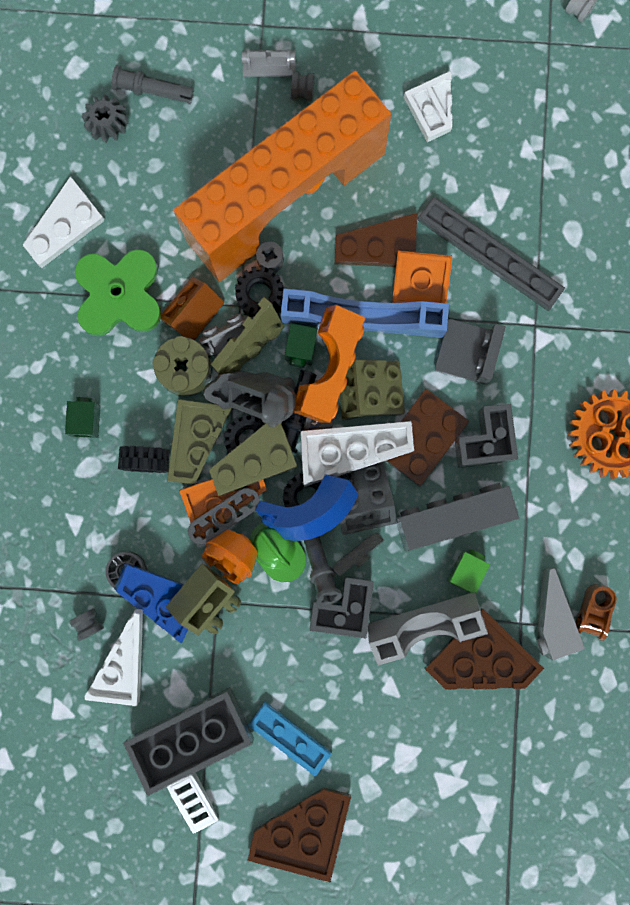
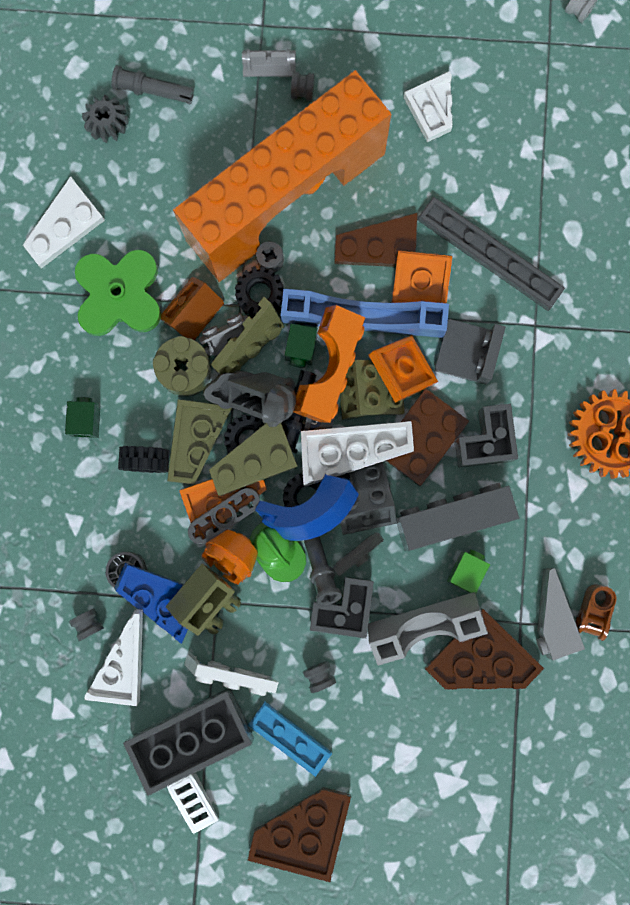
(258, 683): none -> white wing
(319, 677): none -> dark grey wheel
(403, 368): none -> orange tile

